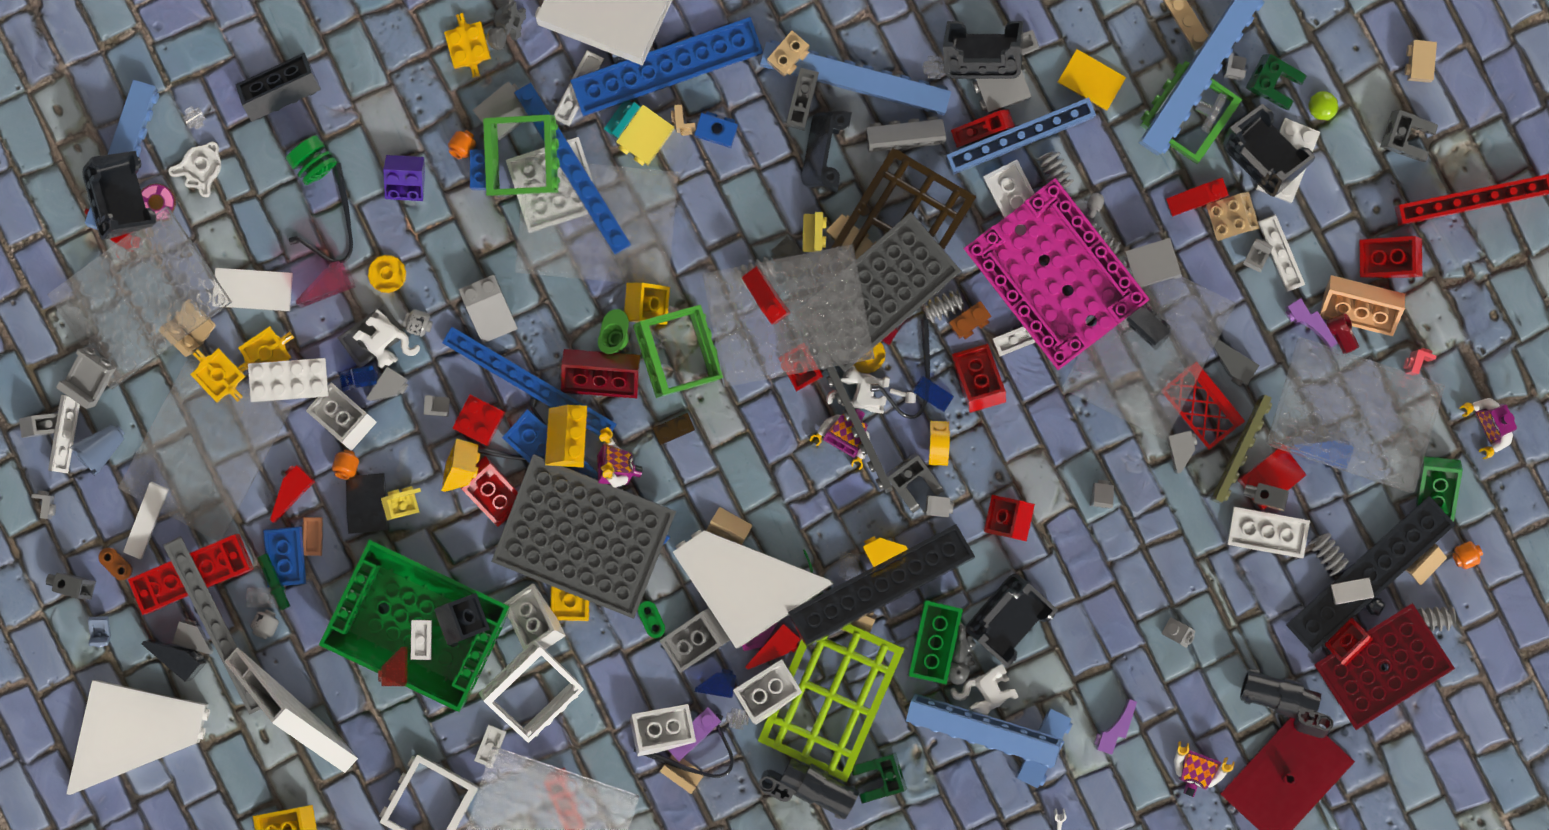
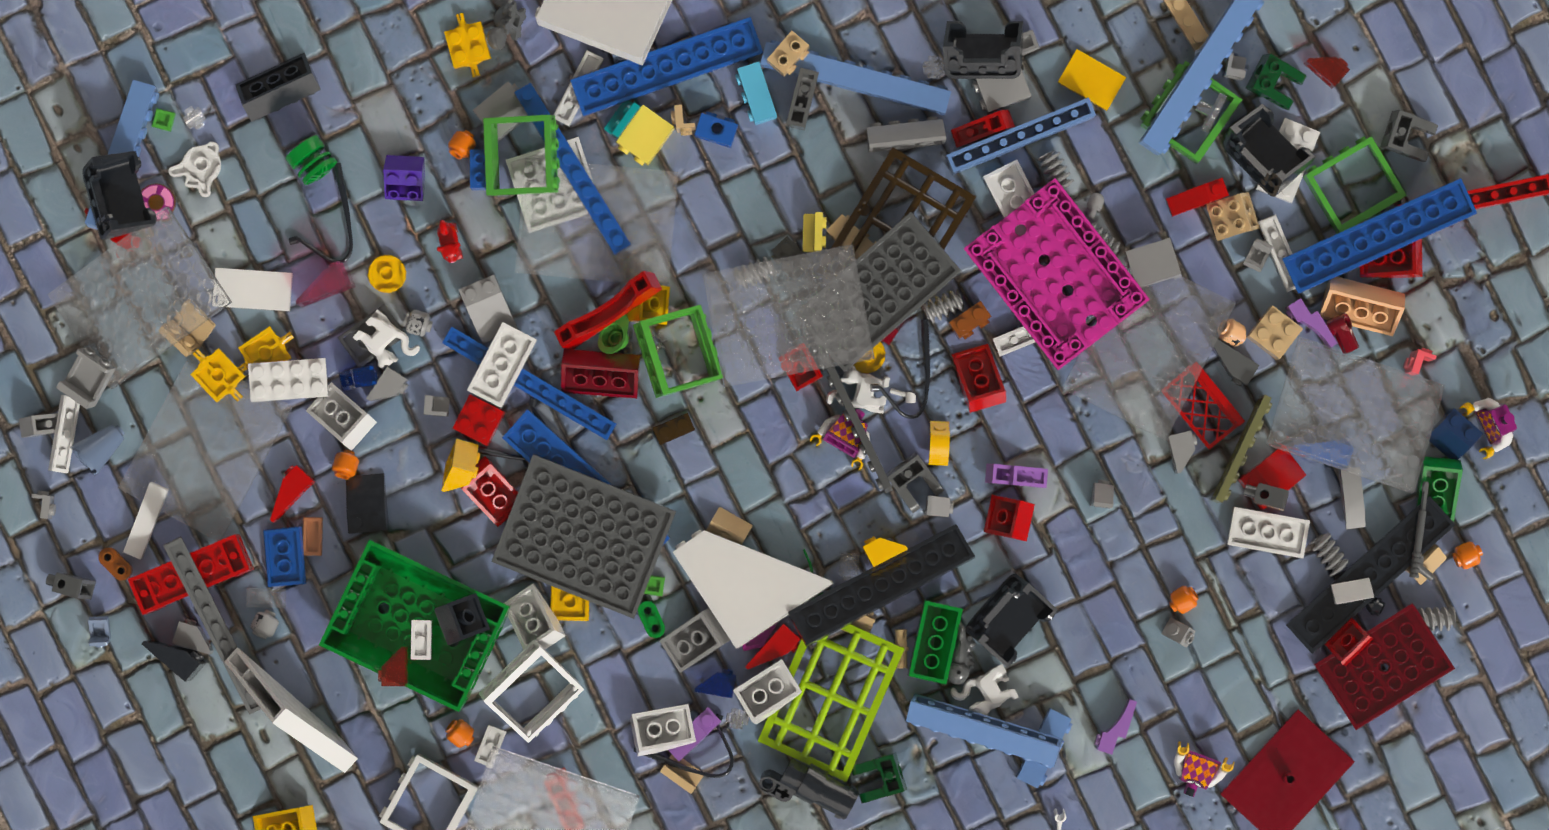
(129, 729): white slope -> none
(163, 119): none -> bright green tile
(271, 576): dark green pin -> none
(400, 504): light yellow bracket -> none
(449, 242): none -> red animal
(459, 733): none -> orange head
(502, 365): none -> white plate
(566, 436): yellow slope -> none
(613, 463): torso -> none
(632, 295): none -> red arch
(655, 586): none -> bright green tile
(756, 93): none -> medium azure brick
(765, 296): red slope -> none
(815, 169): black windscreen -> none
(901, 640): none -> tan pin
(932, 393): clear blue tile -> none
(1016, 475): none -> medium lavender slope
(1149, 327): black slope -> none
(1183, 599): none -> orange head
(1233, 333): none -> light nougat head
(1274, 332): none -> tan brick
(1287, 699): black piece -> none
(1323, 105): lime hair -> none
(1328, 69): none -> clear red slope
(1330, 161): none -> bright green window
(1352, 500): none -> light grey slope
(1379, 236): none -> blue plate
(1418, 559): none -> dark grey piece
(1421, 61): tan brick -> none
(1454, 435): none -> dark blue slope

